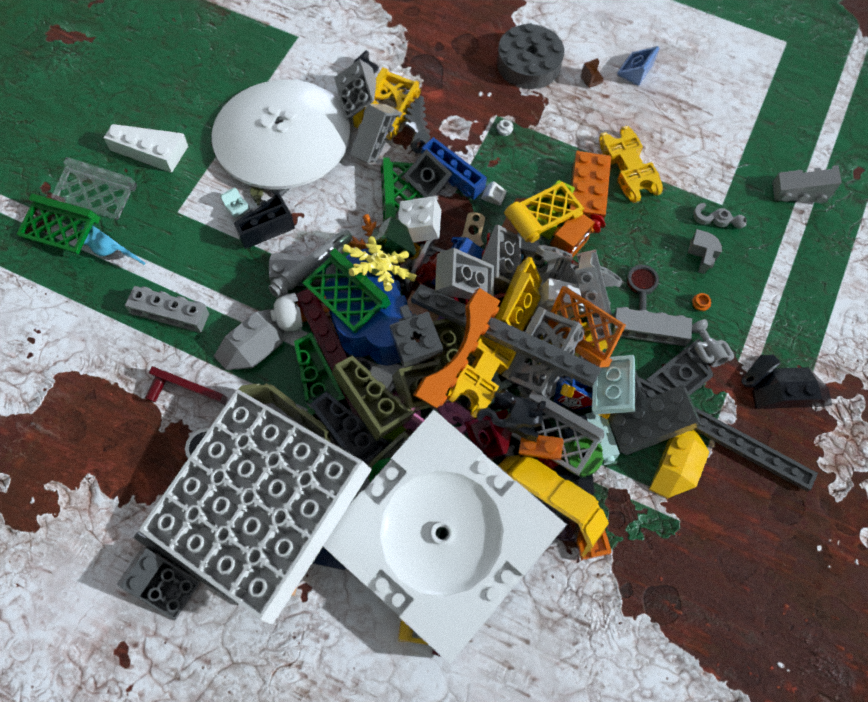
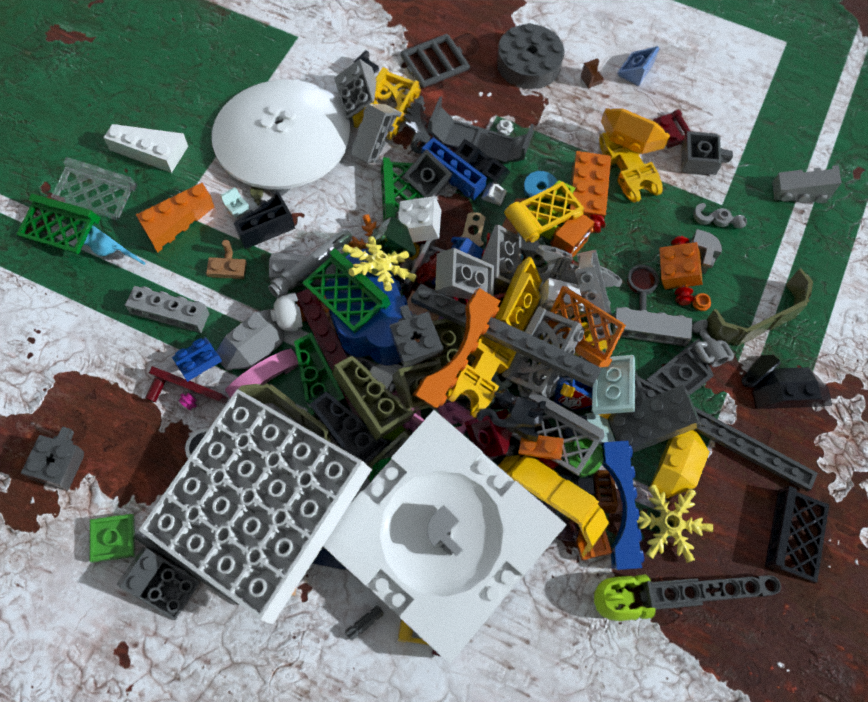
(54, 460): none -> dark grey hinge
(112, 538): none -> bright green plate
(175, 215): none -> orange wedge
(188, 401): none -> dark pink plate
(196, 358): none -> blue plate
(226, 266): none -> medium nougat plate
(265, 370): none -> bright pink slope
(364, 622): none -> dark grey axle
(434, 45): none -> dark grey bar
(438, 528): none -> light grey brick
(483, 163): none -> black arch
(494, 144): none -> dark grey windscreen
(535, 179): none -> dark azure tile
(608, 504): none -> dark orange slope
(626, 546): none -> blue arch
(633, 131): none -> light orange wedge
(653, 596): none -> dark grey piece
(666, 122): none -> dark red plate
(678, 523): none -> light yellow piece
(681, 268): none -> orange brick
(703, 153): none -> dark grey hinge
(781, 531): none -> black fence
(800, 287): none -> olive windscreen

